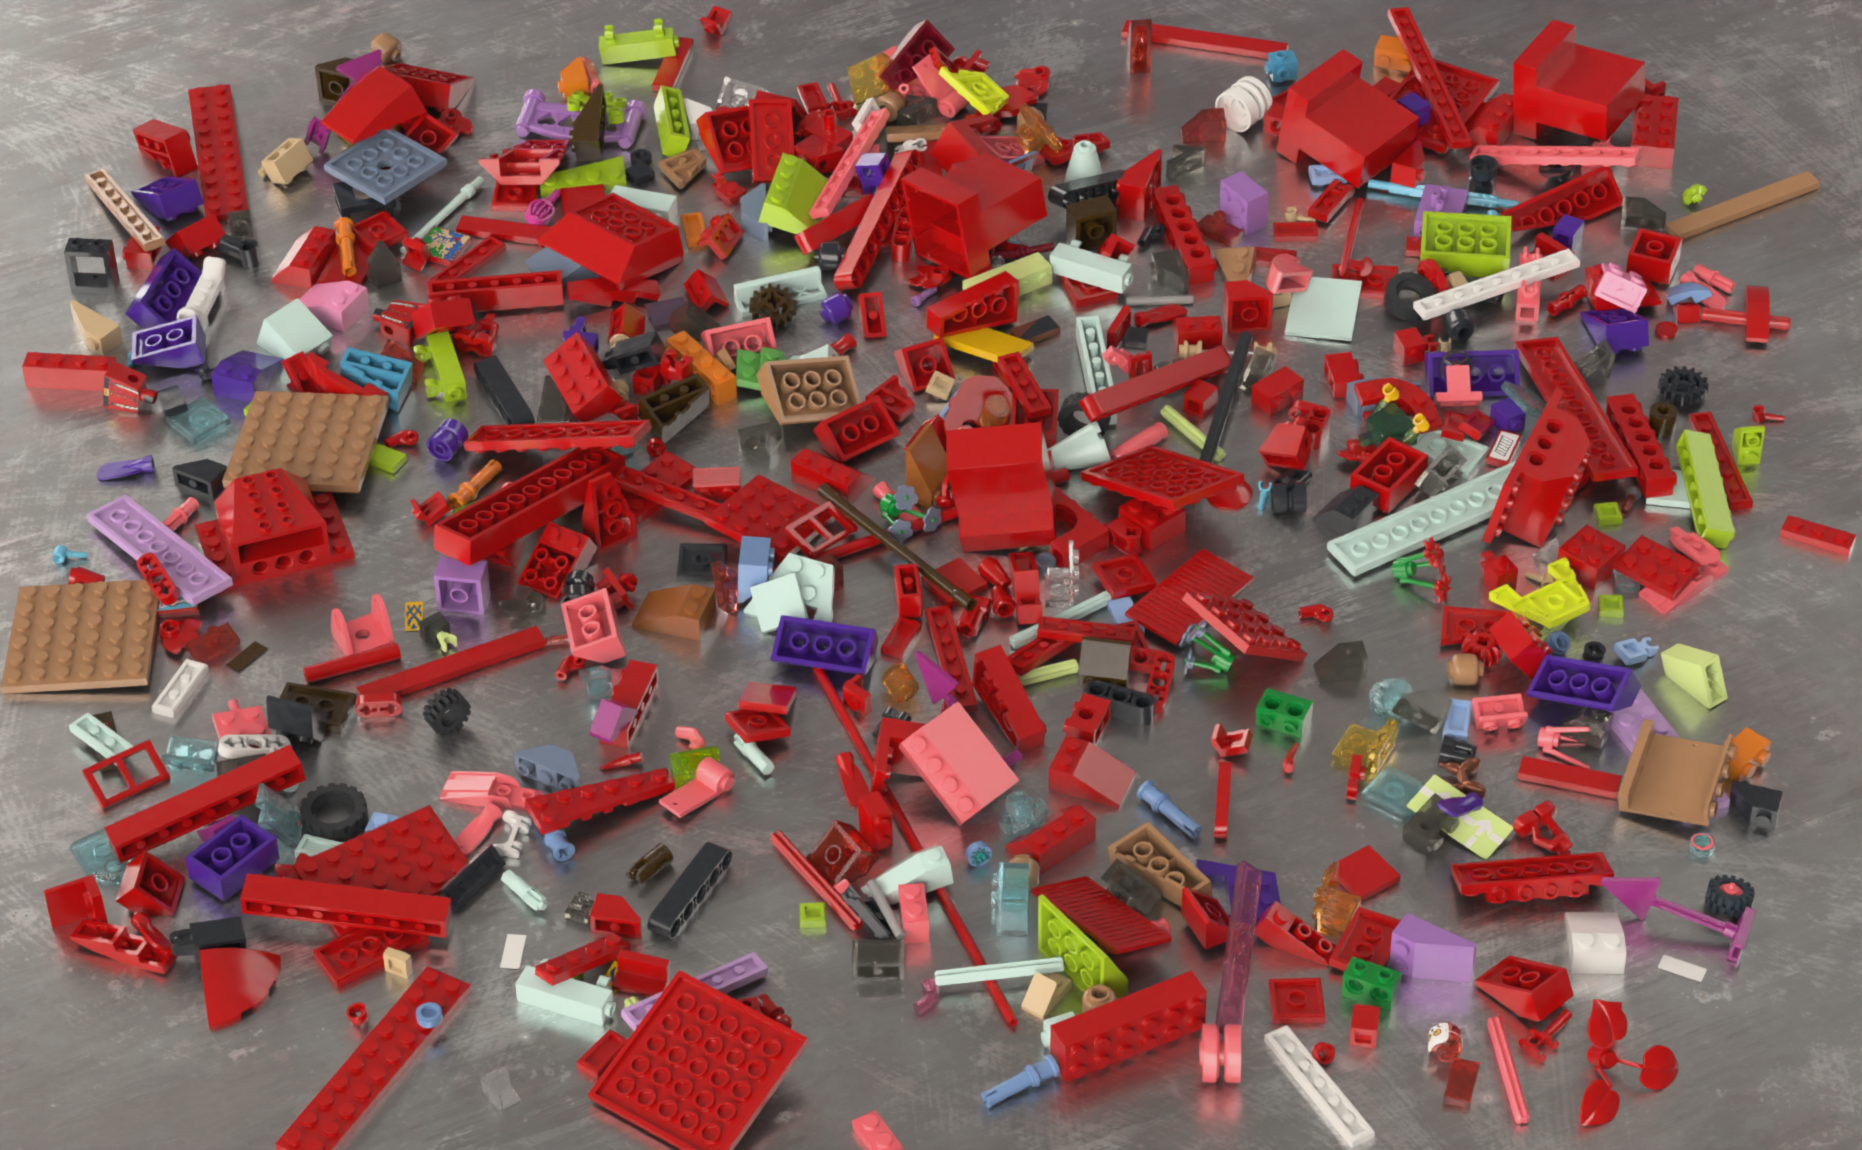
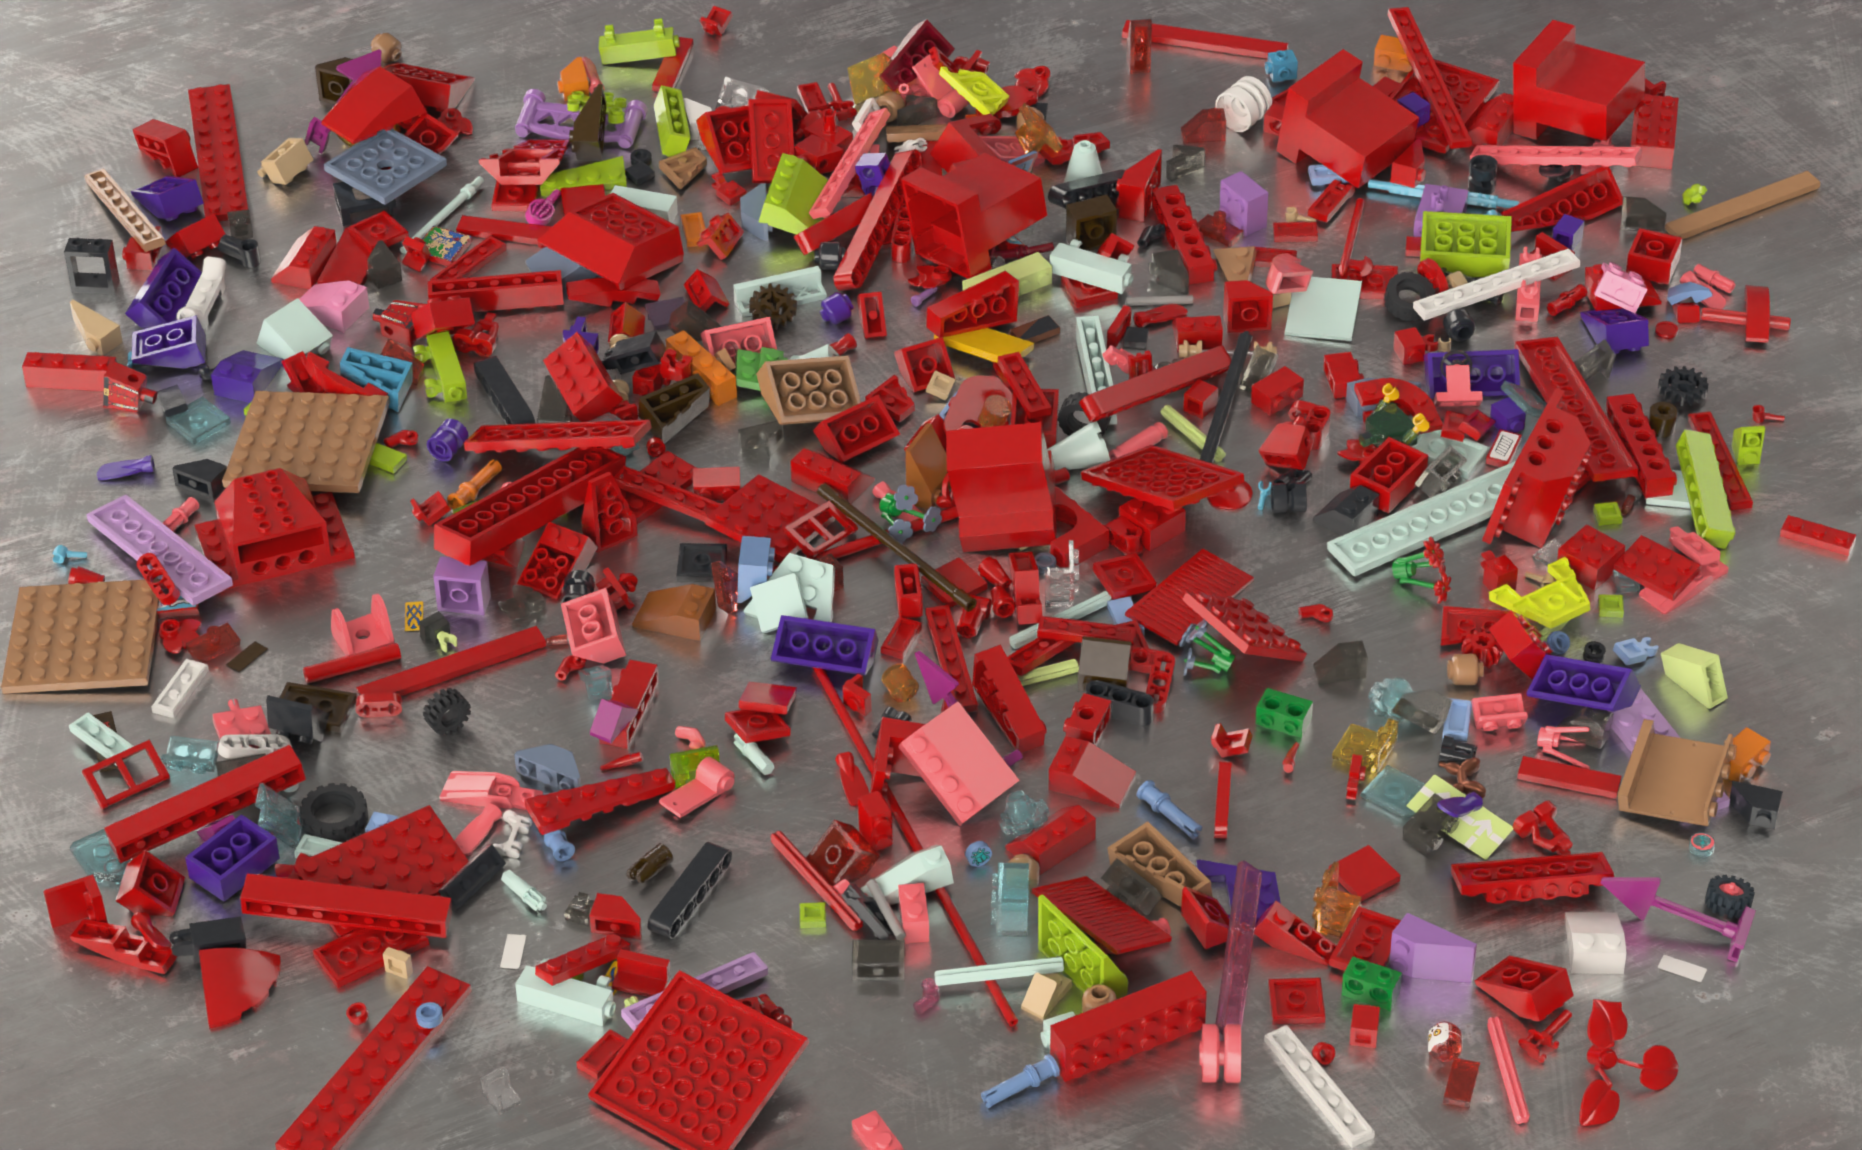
(345, 239): orange pin -> none

